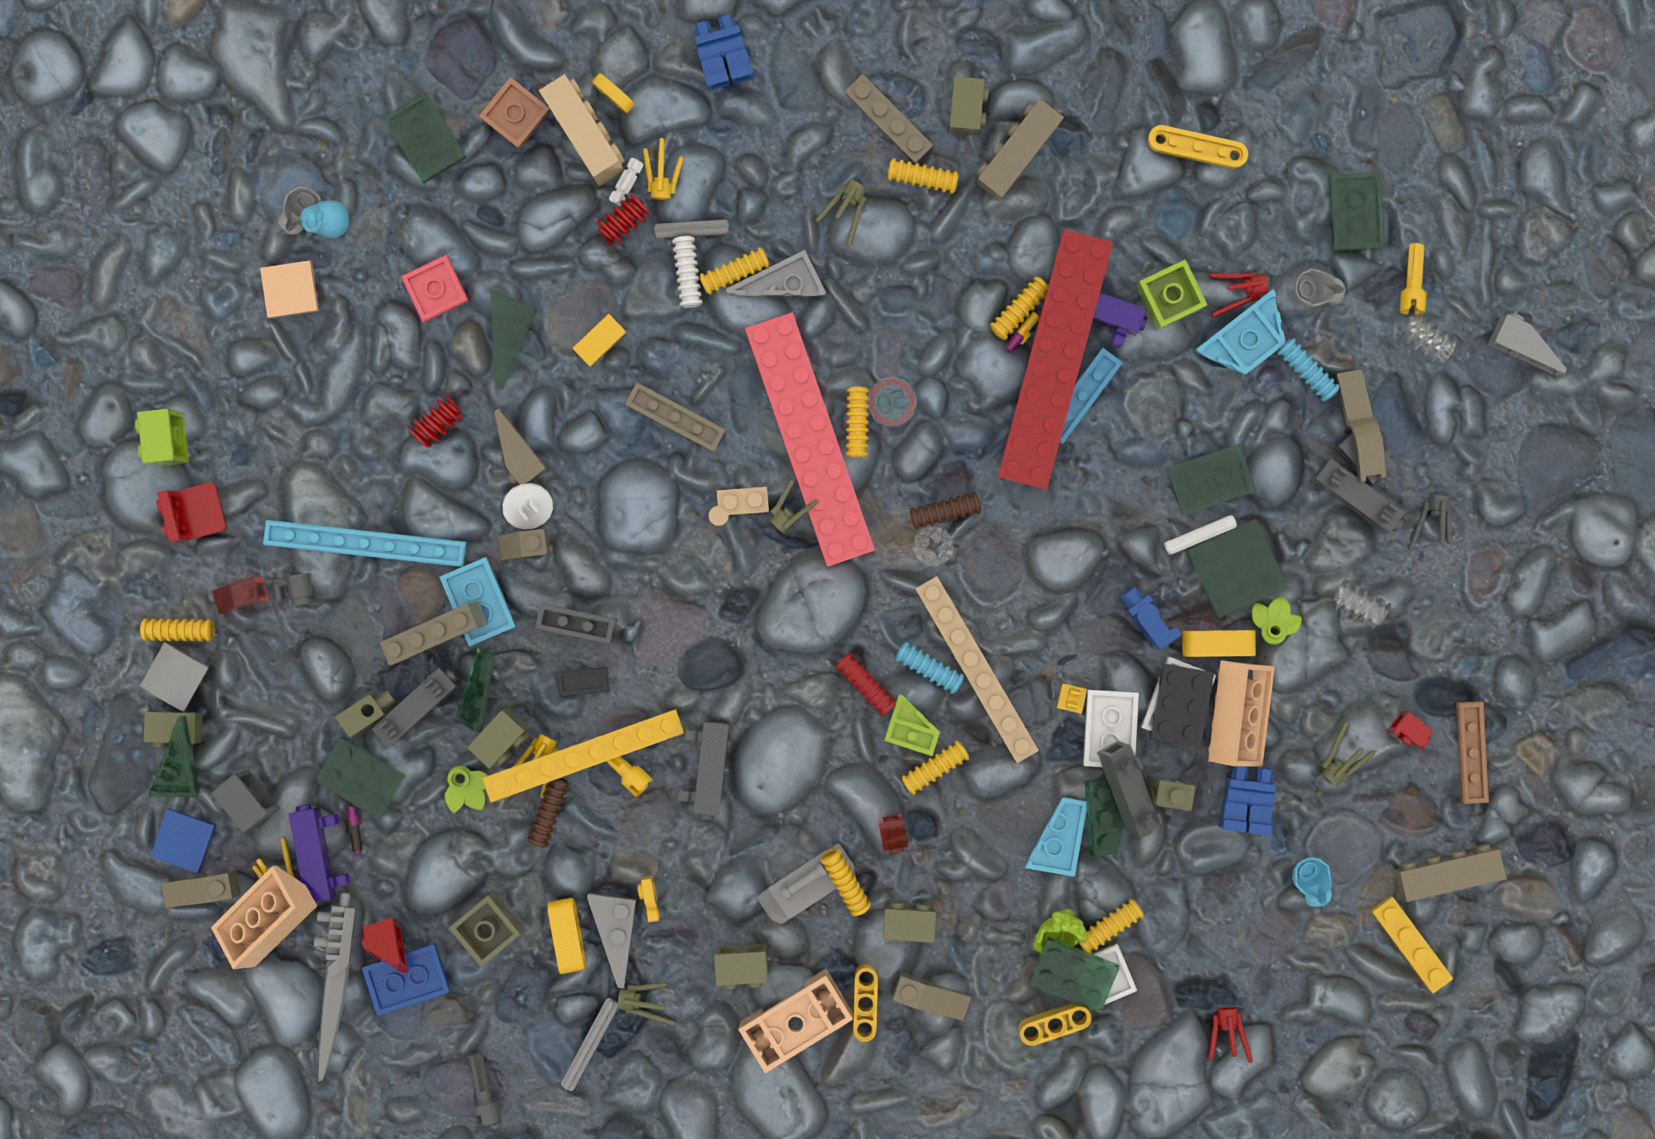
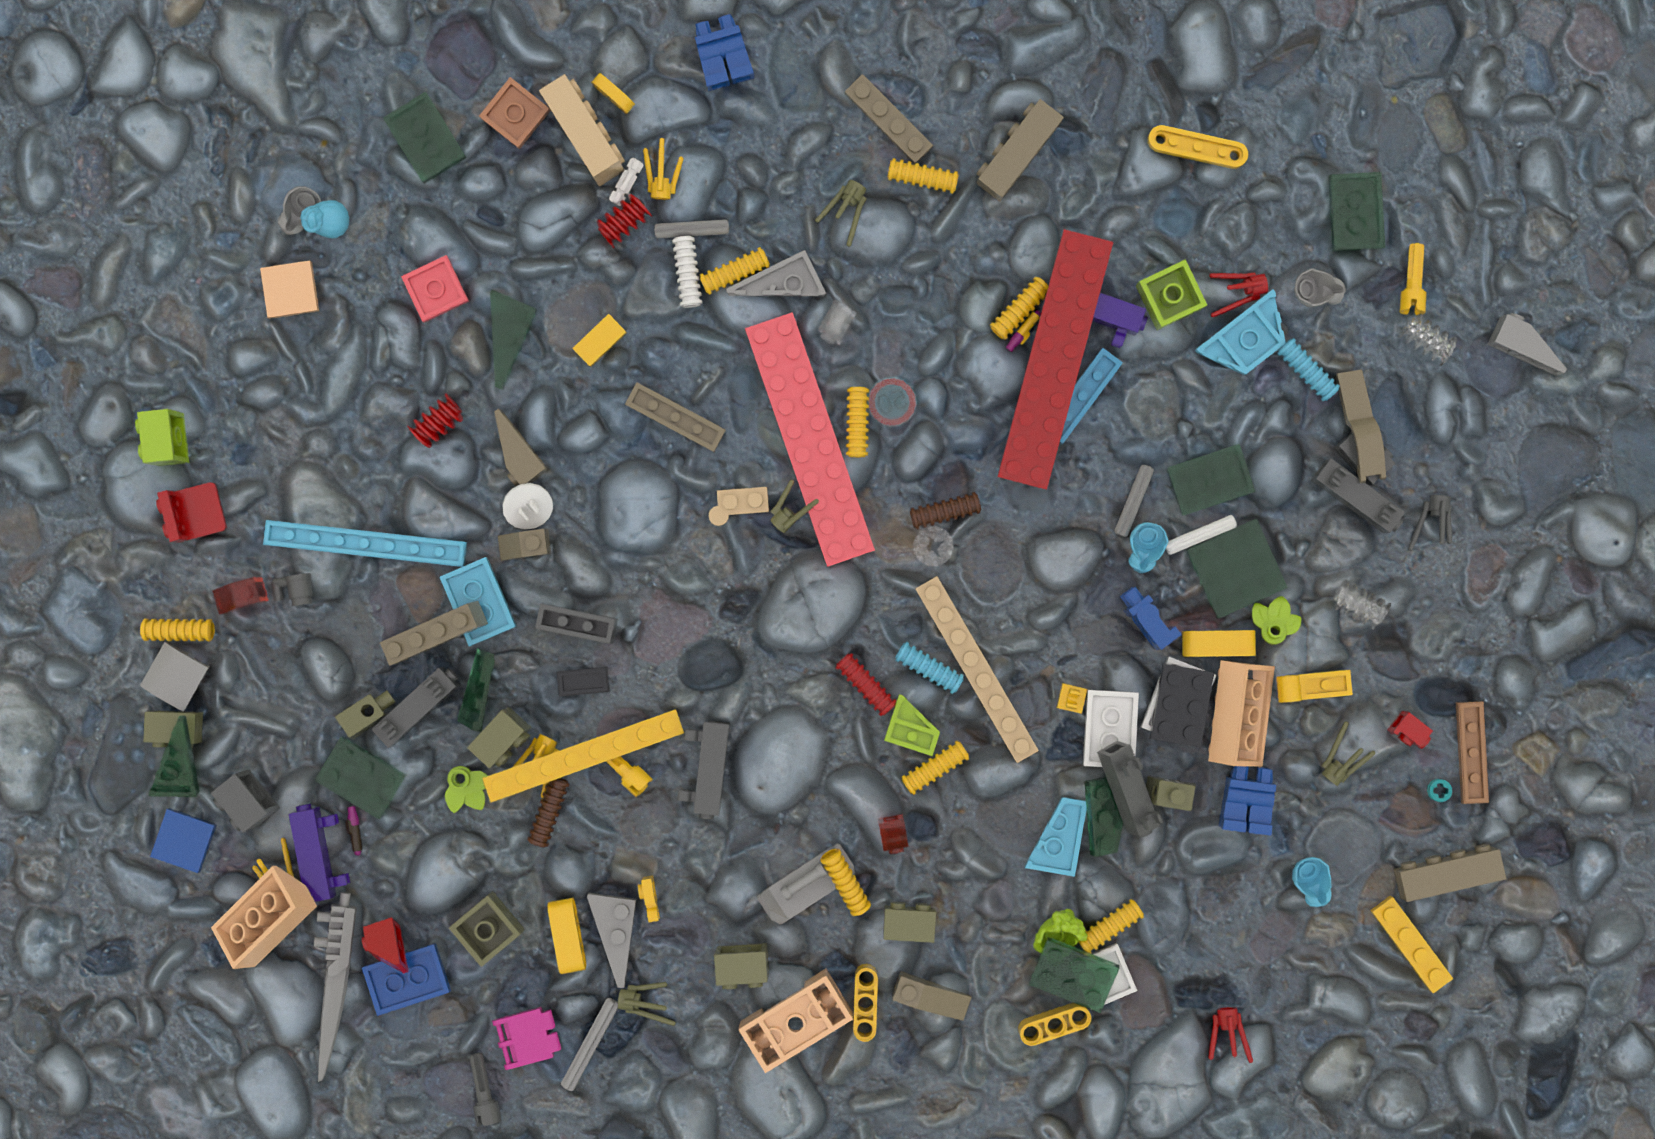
(201, 889): dark tan slope -> none
(527, 1037): none -> dark pink plate
(837, 323): none -> clear slope
(966, 105): olive brick -> none
(1134, 500): none -> light grey axle
(1147, 545): none -> medium azure hair
(1314, 685): none -> yellow plate
(1445, 796): none -> teal bush

